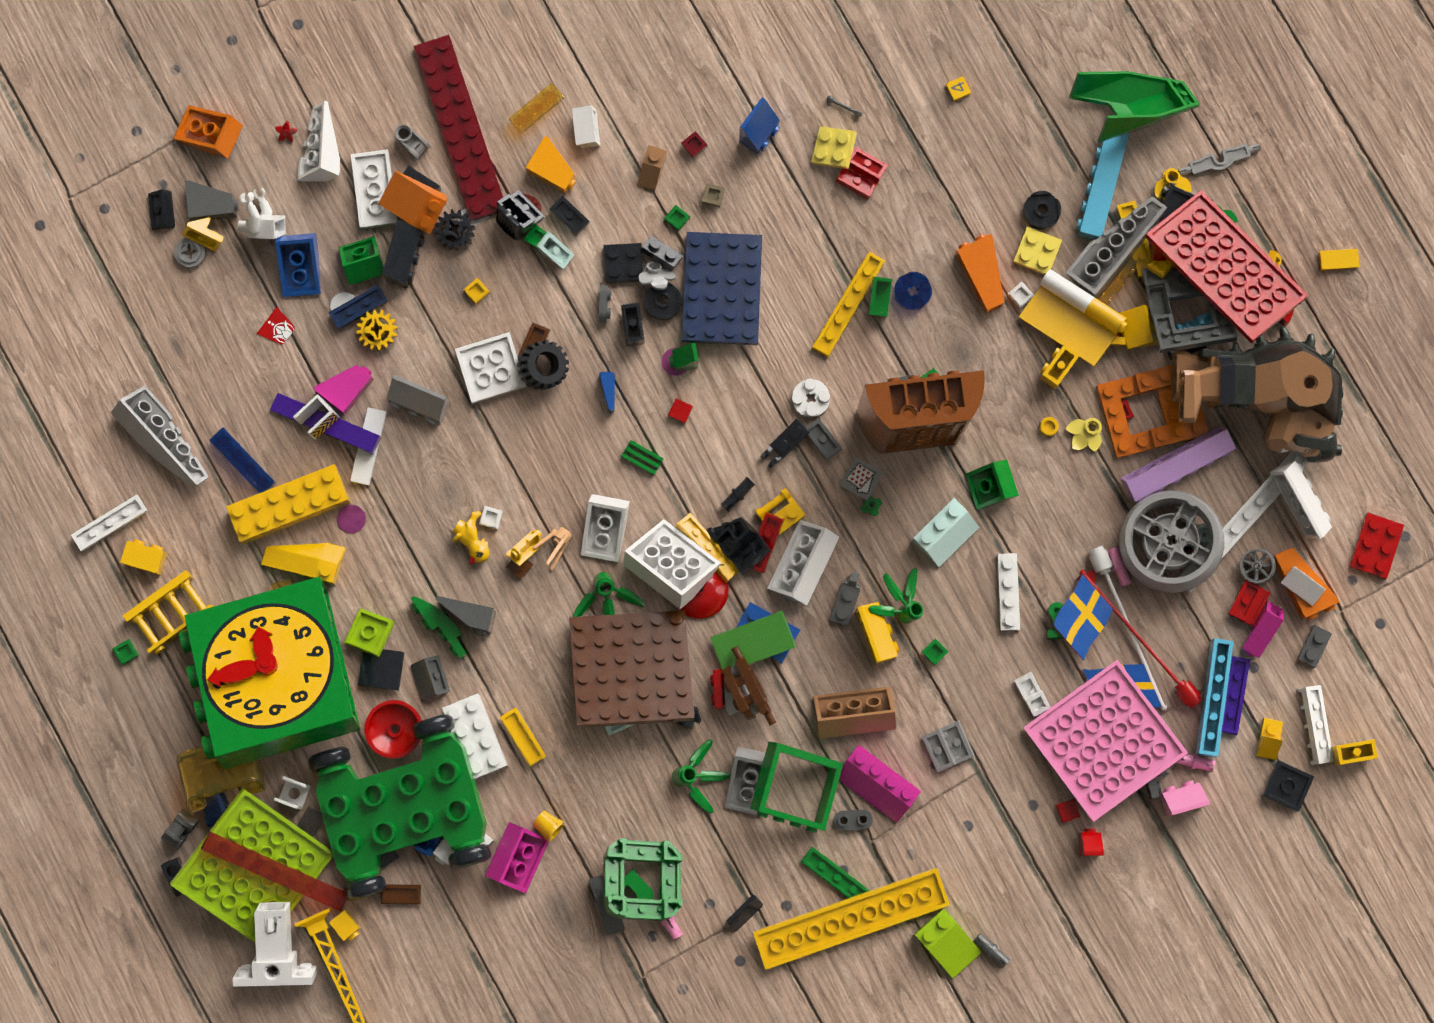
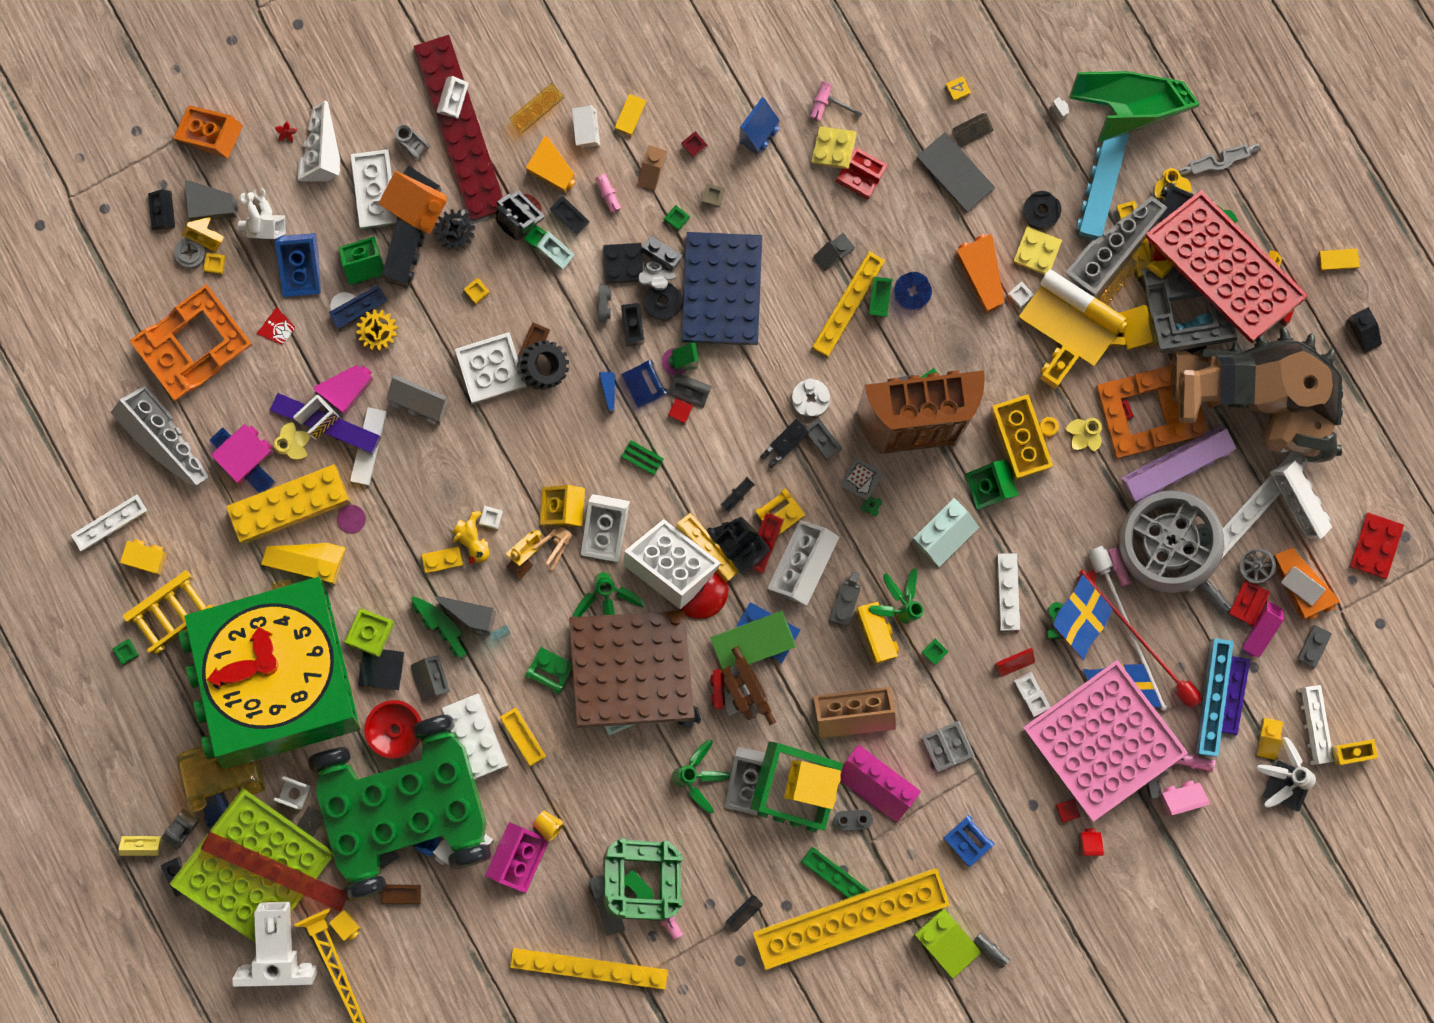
(140, 846): none -> light yellow plate
(170, 360): none -> orange piece
(214, 263): none -> yellow tile
(242, 453): none -> dark pink panel
(295, 442): none -> light yellow plate
(442, 560): none -> yellow plate
(452, 97): none -> white slope
(501, 632): none -> clear light blue tile
(552, 664): none -> green plate
(562, 506): none -> yellow slope
(589, 968): none -> yellow plate
(608, 193): none -> bright pink pin
(630, 114): none -> yellow tile
(638, 386): none -> clear blue plate
(690, 389): none -> dark grey slope
(812, 784): none -> yellow panel
(821, 101): none -> bright pink pin
(834, 251): none -> dark grey slope
(955, 172): none -> dark grey tile
(964, 845): none -> blue plate
(972, 129): none -> clear smoke slope
(1015, 662): none -> red slope
(1021, 437): none -> yellow brick
(1060, 108): none -> white plate
(1215, 596): none -> dark grey pin
(1297, 776): none -> white plant
(1365, 329): none -> black slope

